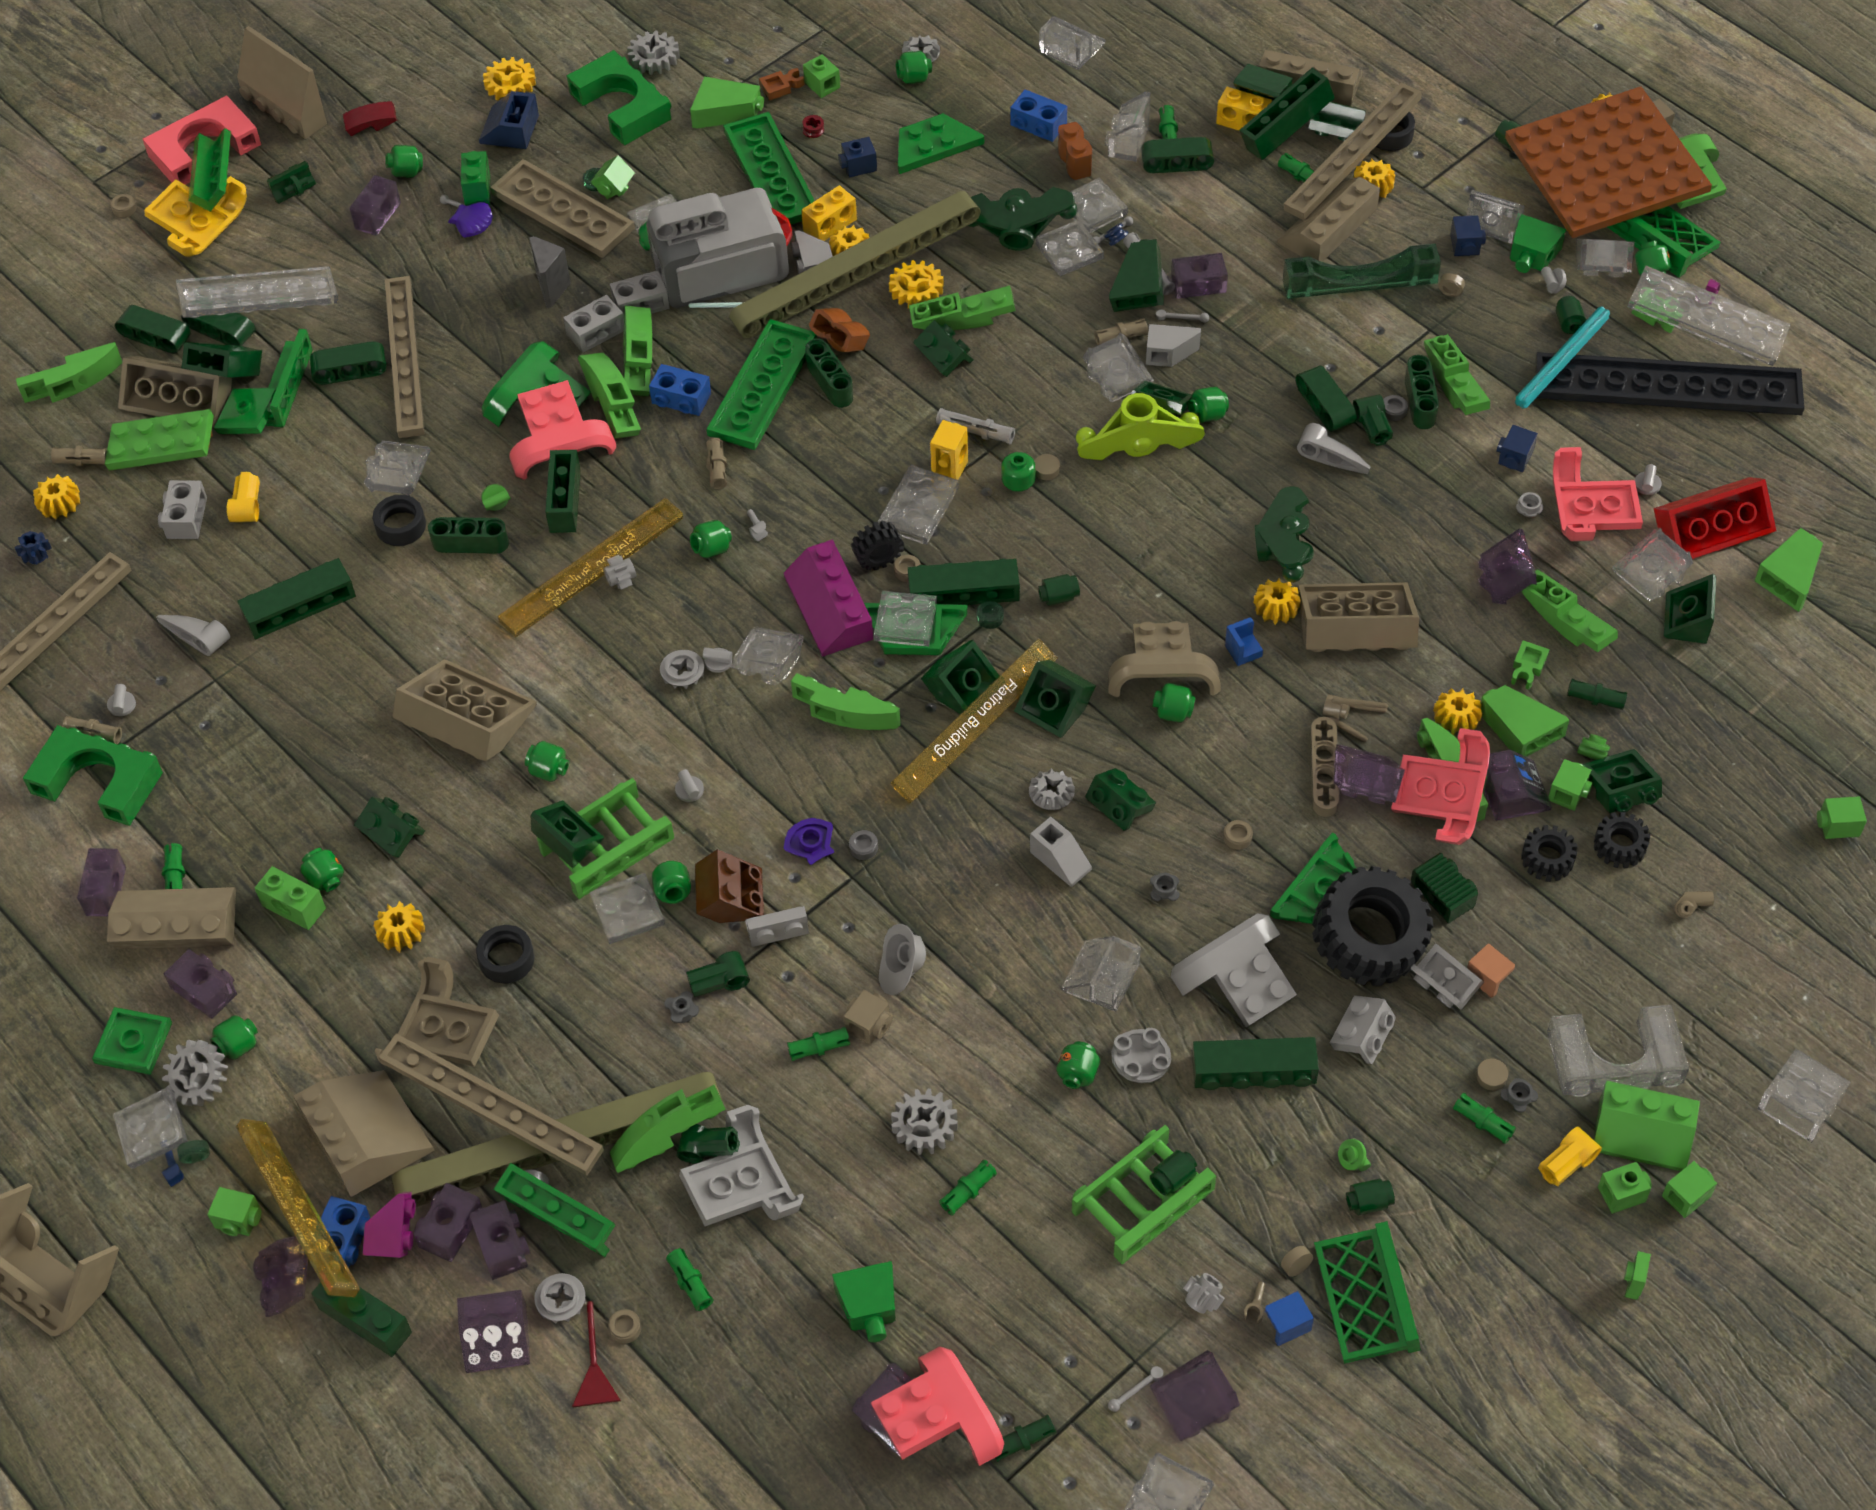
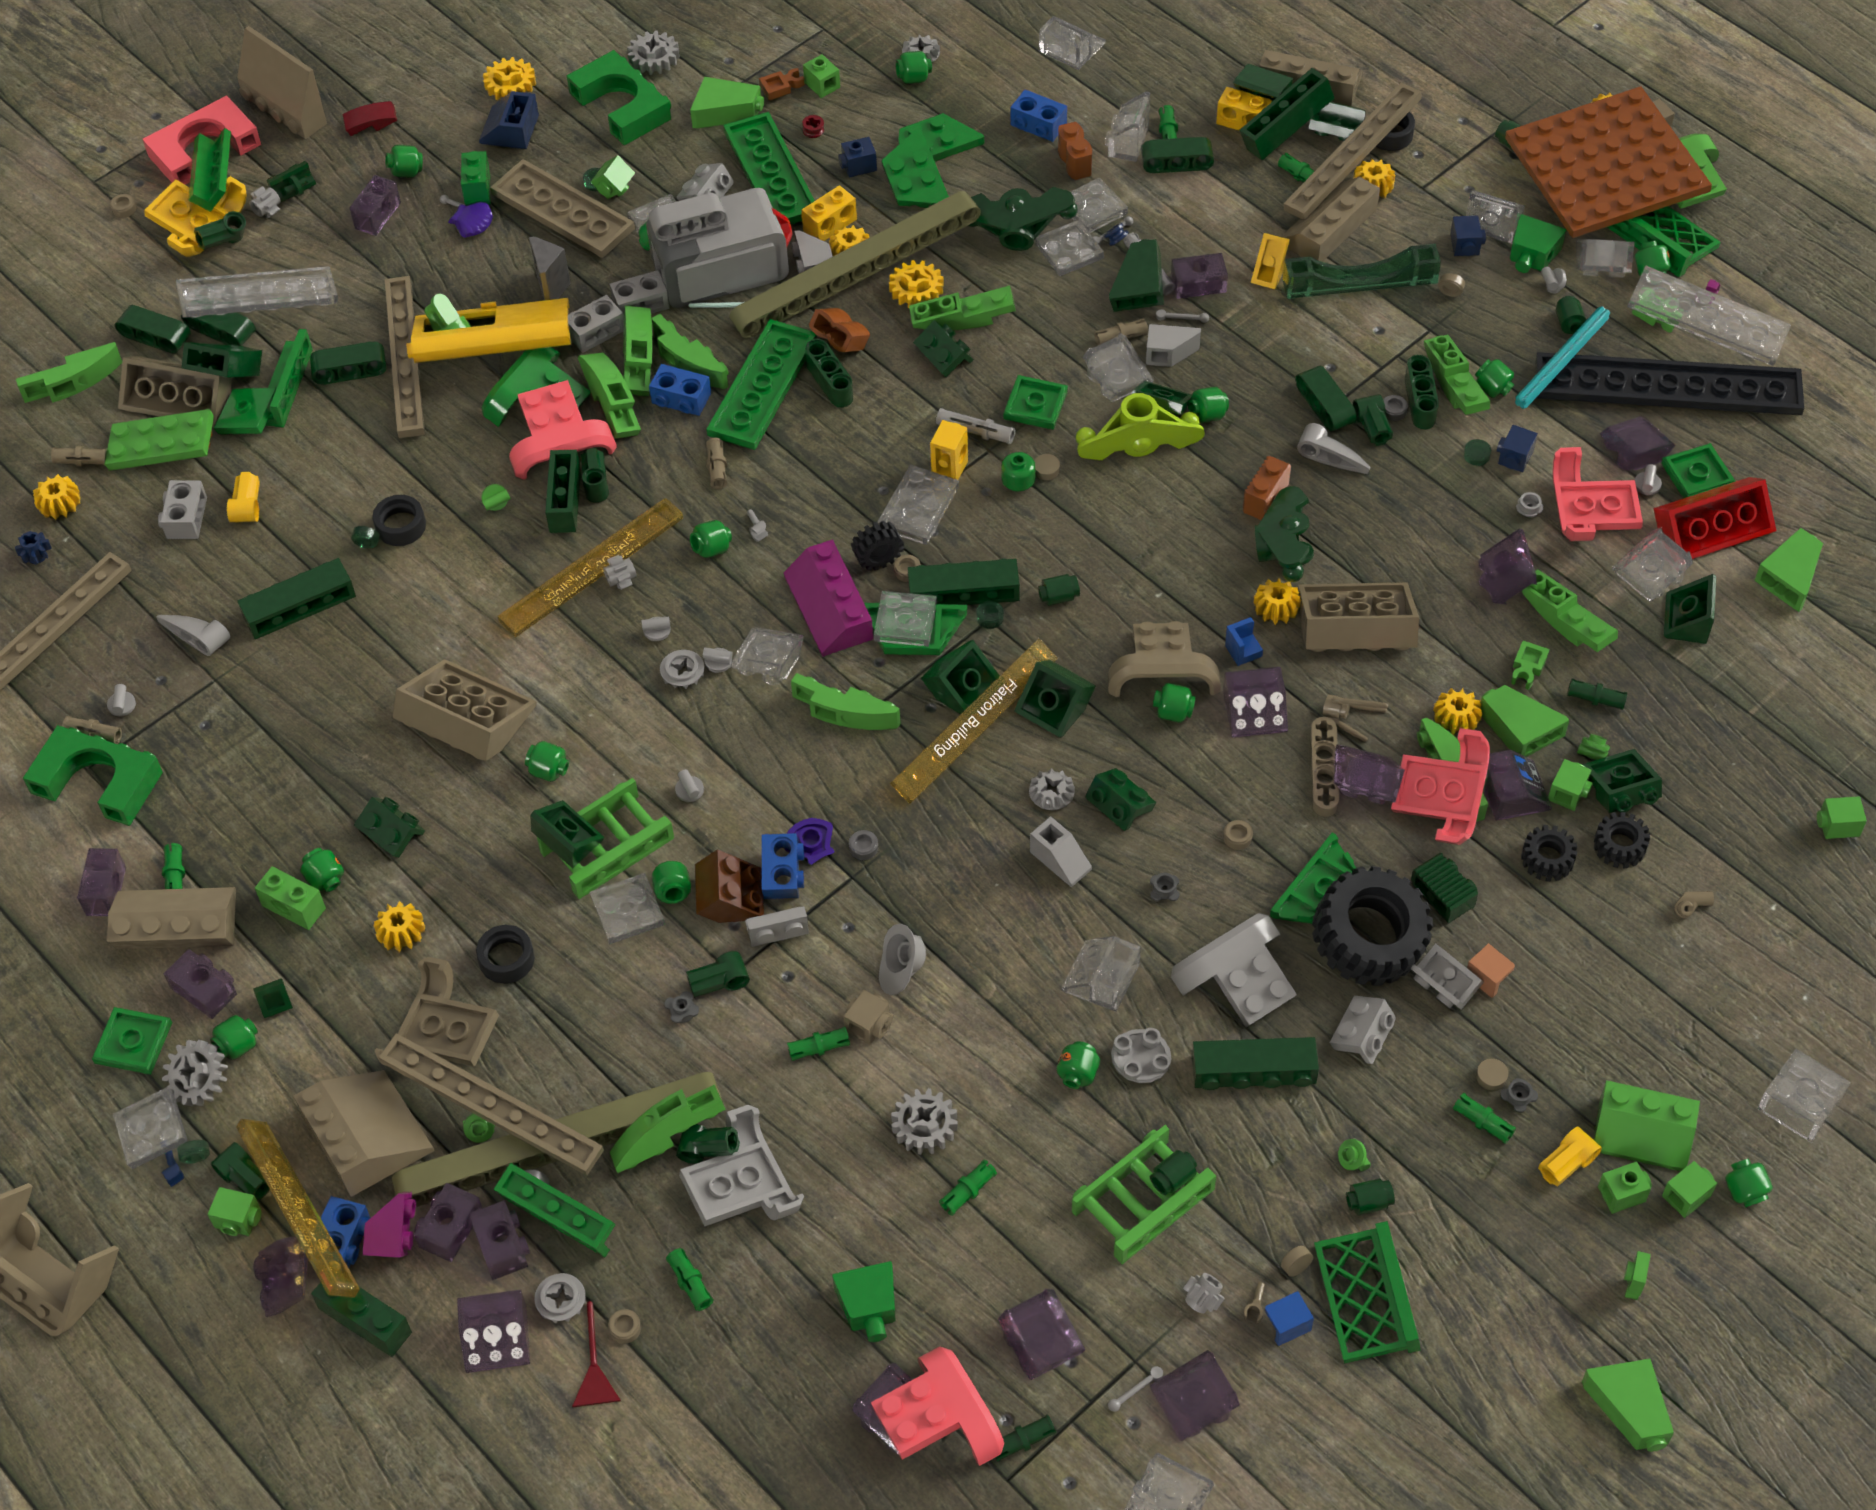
(220, 232): none -> dark green piece
(237, 1167): none -> dark green piece
(264, 202): none -> light grey gear
(273, 998): none -> dark green tile
(365, 537): none -> clear green tile
(395, 467): clear slope -> none
(443, 314): none -> bright green piece
(468, 535): dark green beam -> none
(477, 1129): none -> bright green plate
(515, 329): none -> yellow piece
(594, 475): none -> dark green piece
(656, 628): none -> light grey plate
(688, 356): none -> bright green slope
(707, 179): none -> light grey bracket
(776, 866): none -> blue brick
(914, 173): none -> green wing
(1035, 402): none -> green plate
(1040, 1334): none -> clear purple slope
(1255, 701): none -> clear purple slope
(1265, 486): none -> dark orange brick
(1270, 261): none -> yellow slope
(1477, 452): none -> clear green tile
(1495, 378): none -> green head
(1585, 1072): clear arch -> none
(1632, 1402): none -> bright green slope
(1637, 443): none -> clear purple slope
(1697, 470): none -> green plate
(1748, 1183): none -> green head

